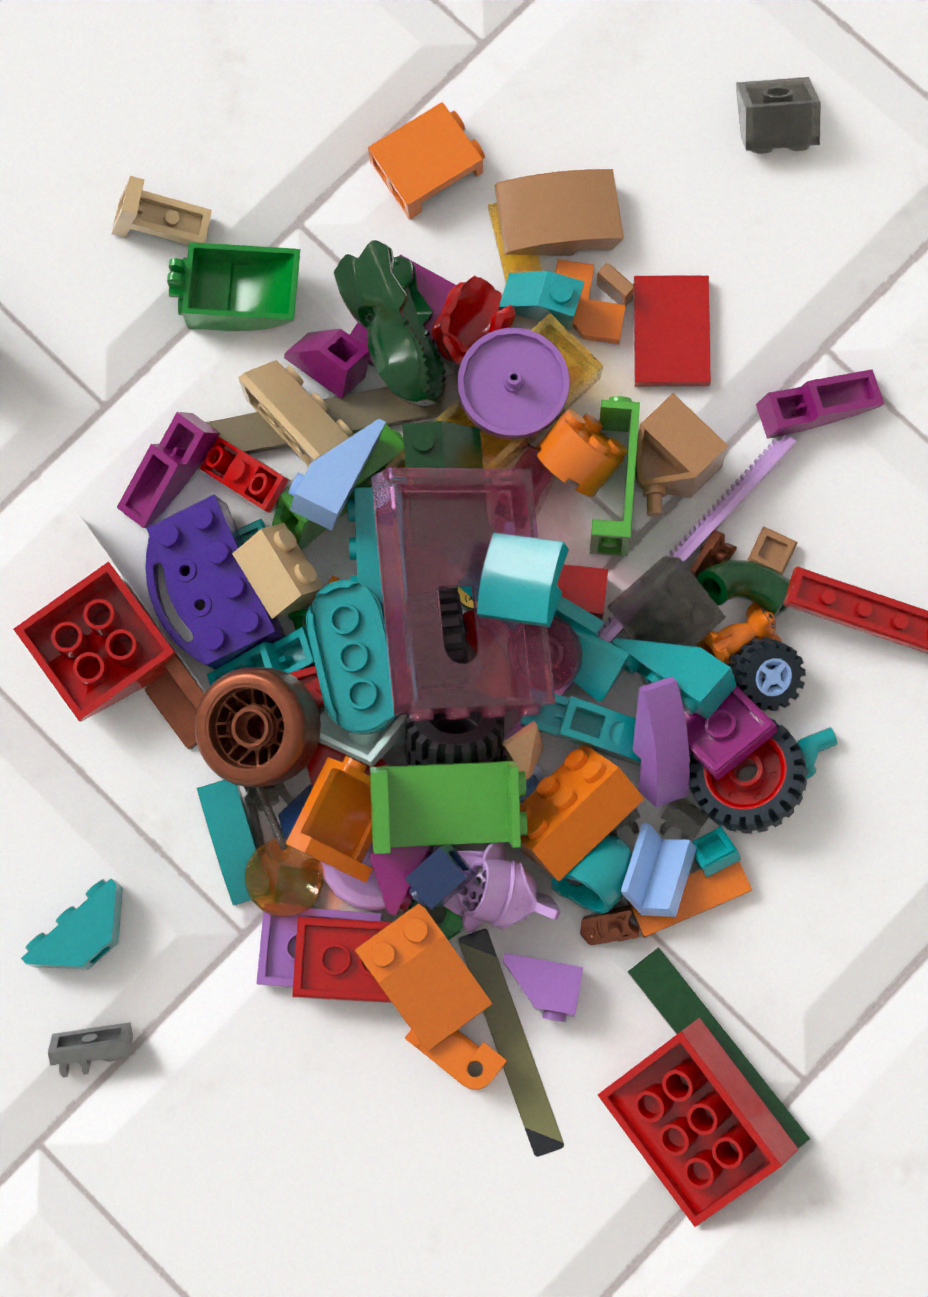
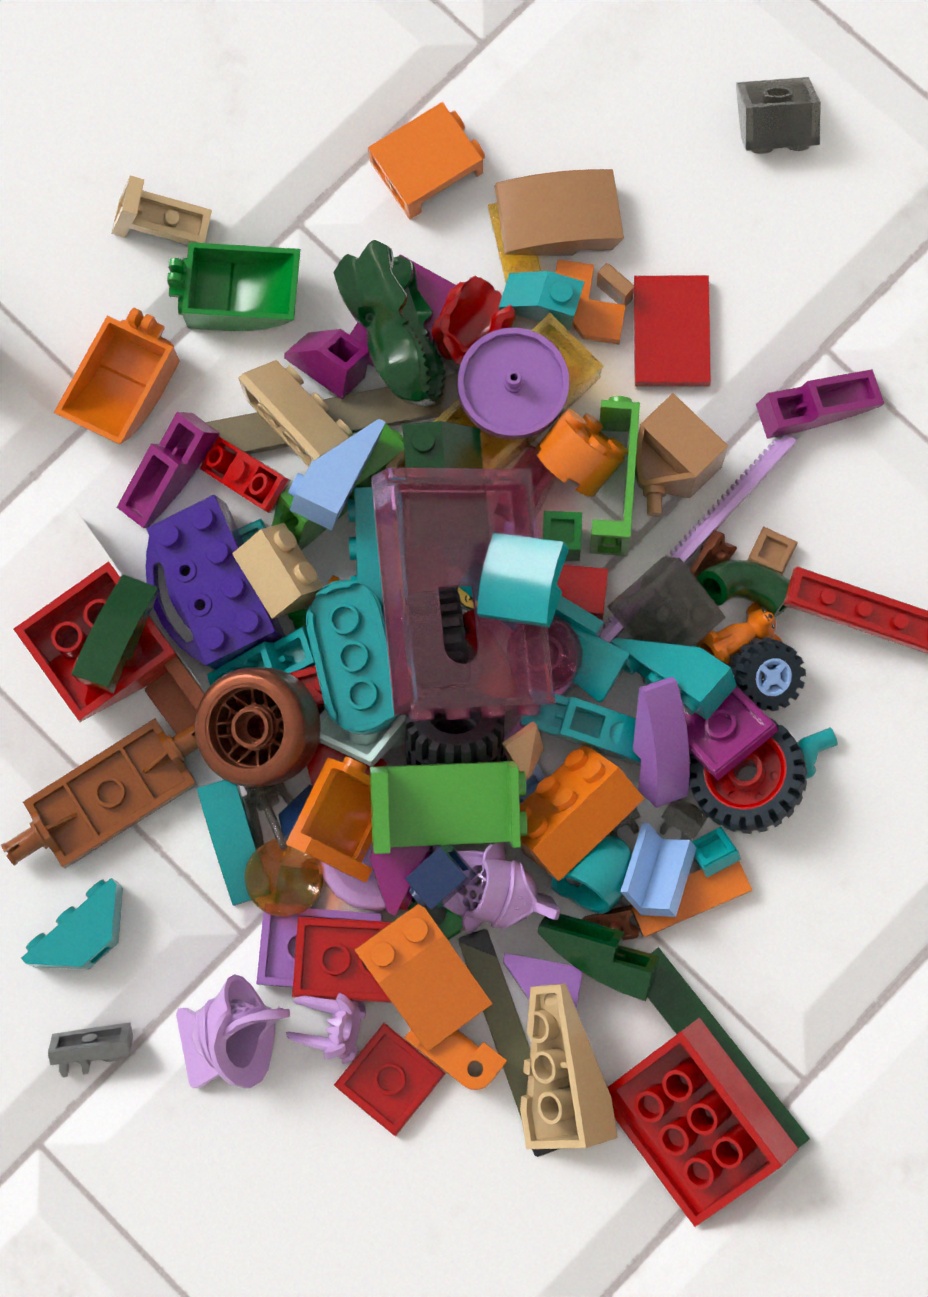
(106, 795): none -> dark orange plate
(115, 634): none -> dark green slope
(120, 377): none -> orange piece
(229, 1036): none -> lavender helmet
(344, 1026): none -> lavender piece
(389, 1079): none -> red tile
(565, 528): none -> green brick
(565, 1088): none -> tan wedge
(600, 954): none -> dark green slope

